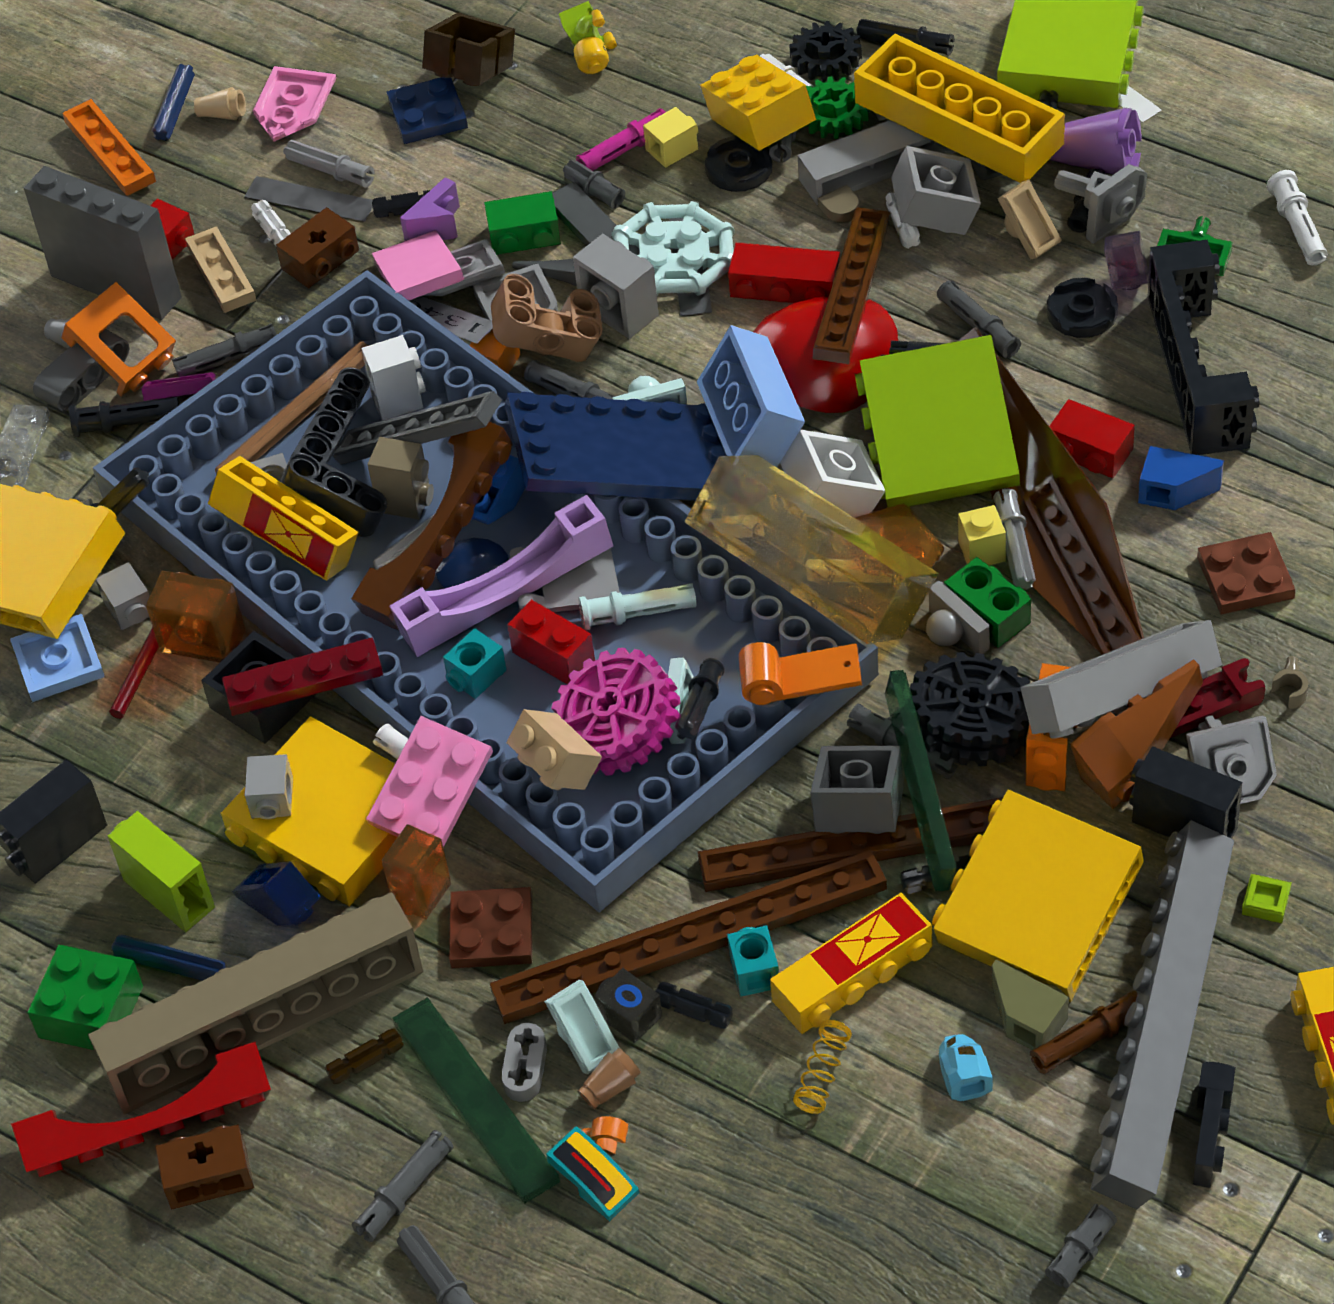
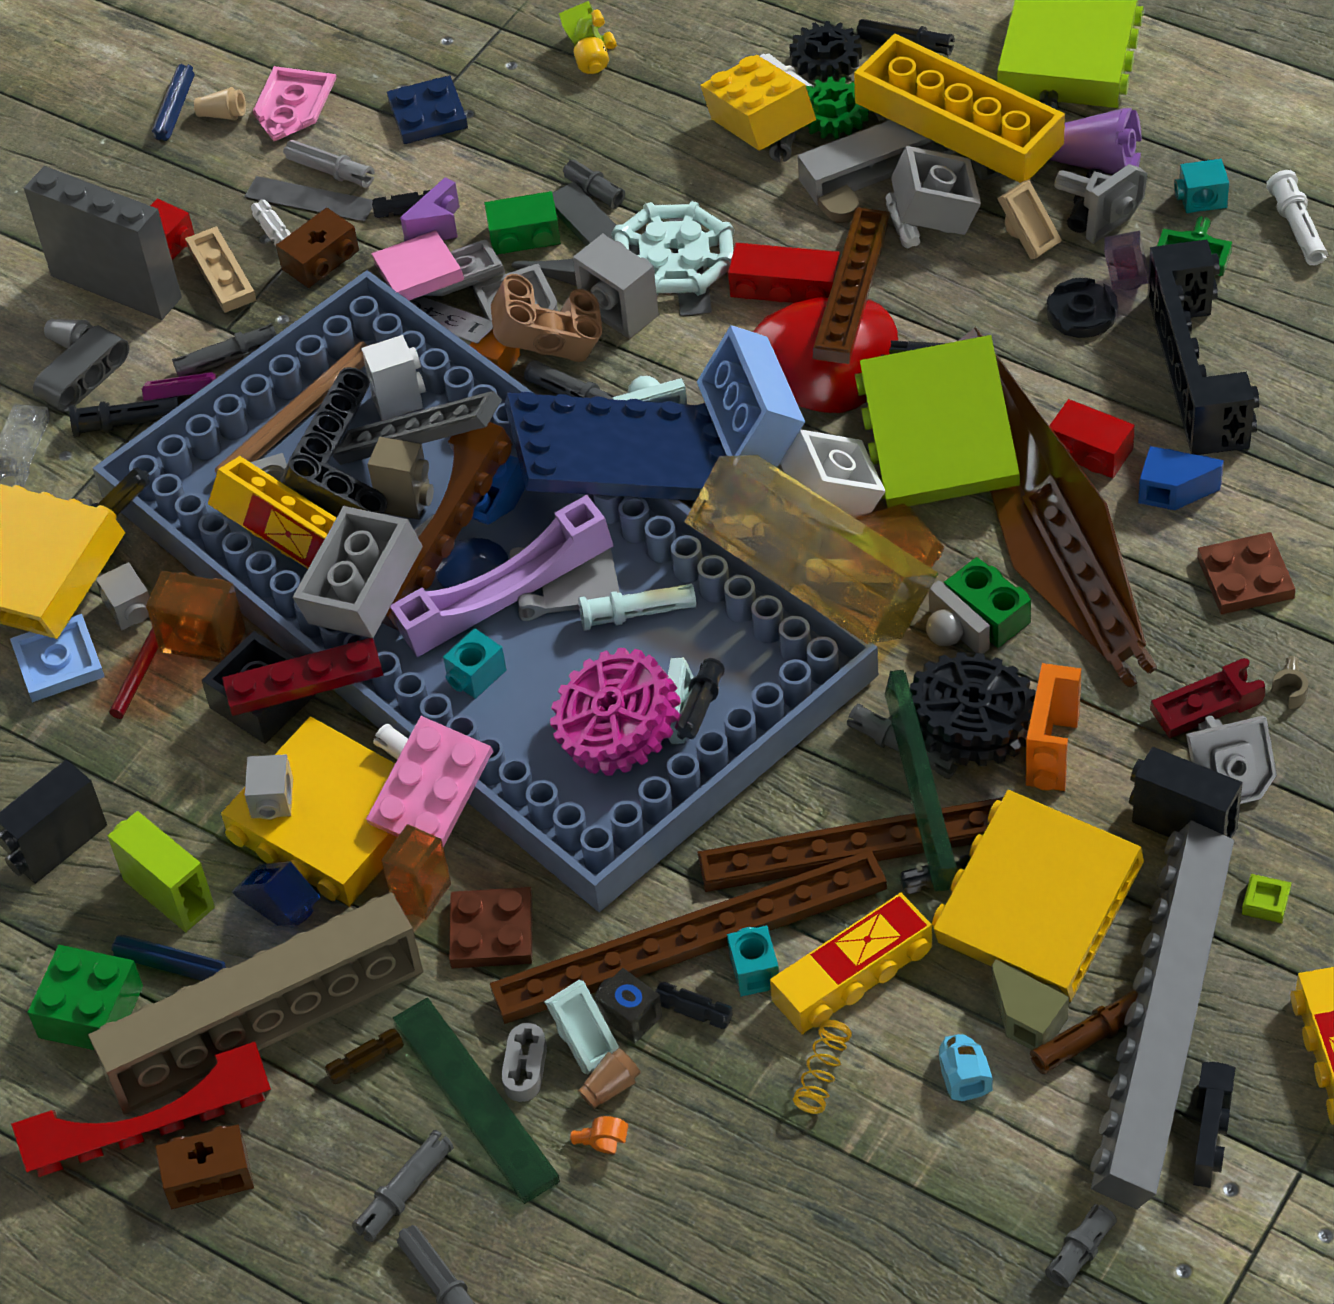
(102, 312): orange window -> none
(109, 147): orange plate -> none
(357, 571): none -> light grey brick
(468, 49): dark brown piece -> none
(549, 641): red brick -> none
(553, 750): tan brick -> none
(593, 1172): slope -> none
(617, 144): dark pink pin -> none
(671, 137): light yellow brick -> none
(737, 165): black tile -> none
(772, 679): orange door -> none
(857, 789): dark grey brick -> none
(977, 317): dark grey pin -> none
(982, 535): light yellow brick -> none
(1016, 541): light grey axle -> none
(1110, 680): light grey brick -> none
(1115, 743): dark orange wedge -> none
(1139, 103): white sticker -> none
(1202, 186): none -> teal brick

